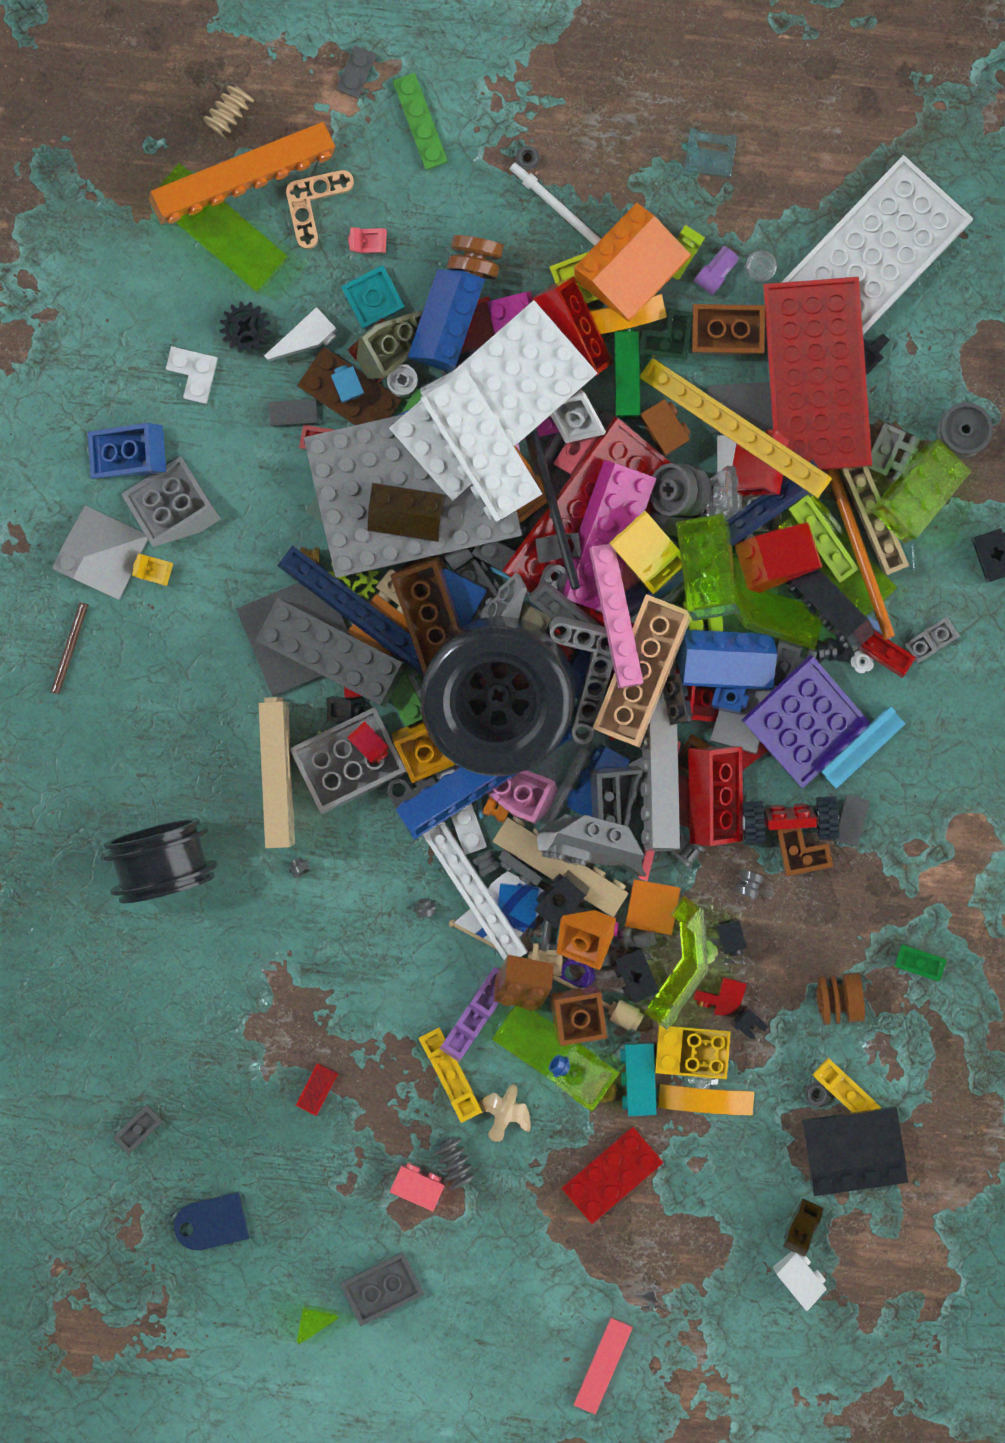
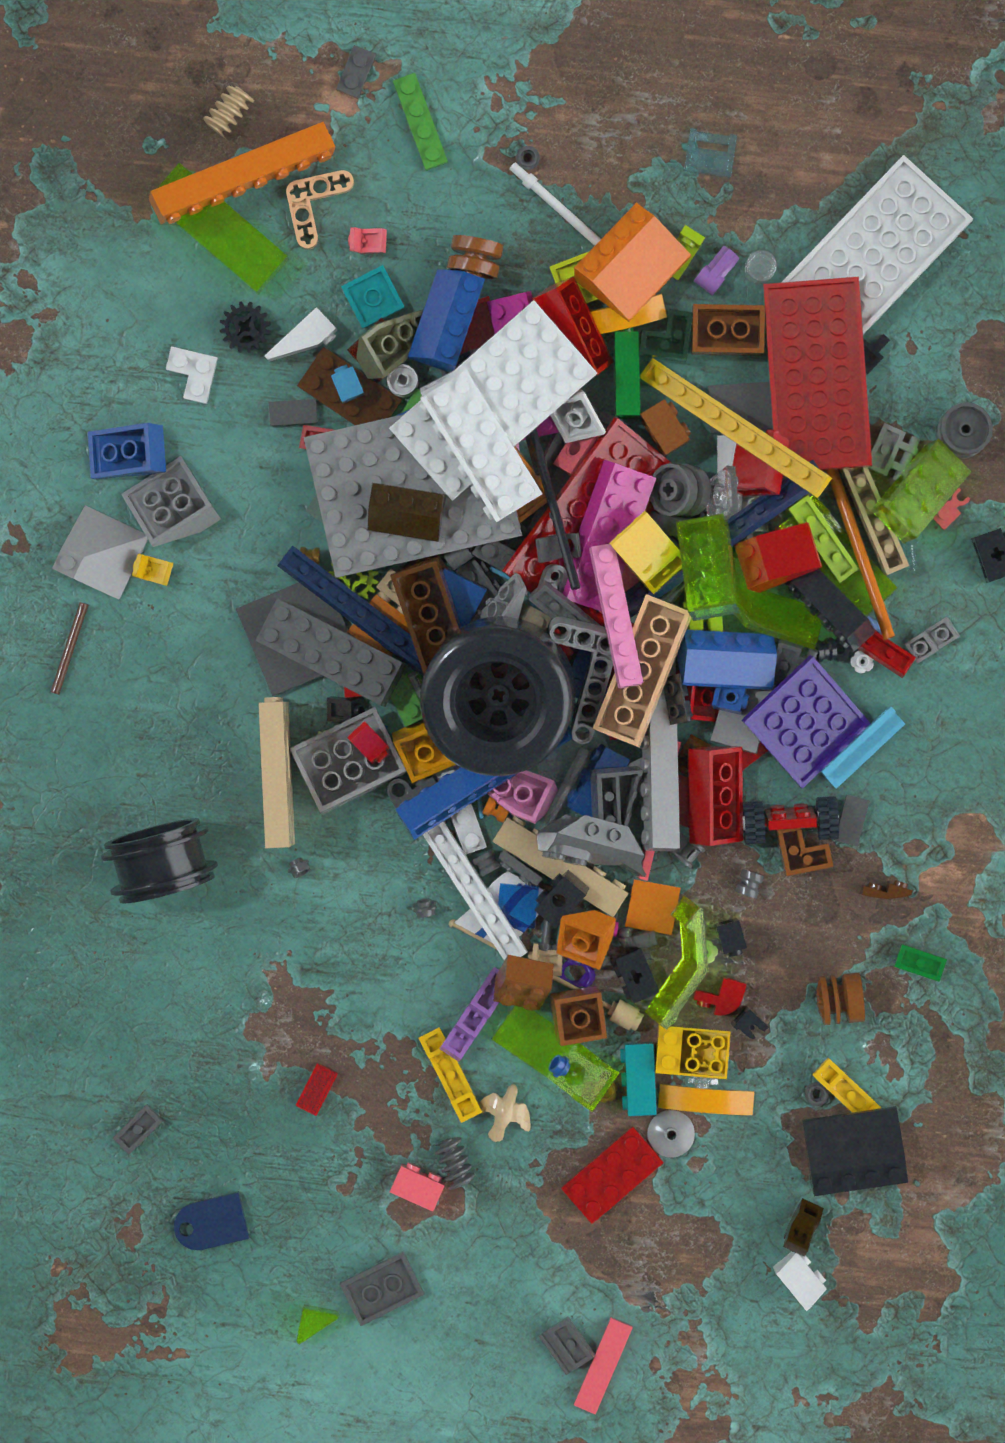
(567, 1345): none -> dark grey plate
(665, 1122): none -> light grey dish
(892, 891): none -> reddish brown slope
(949, 511): none -> coral plate

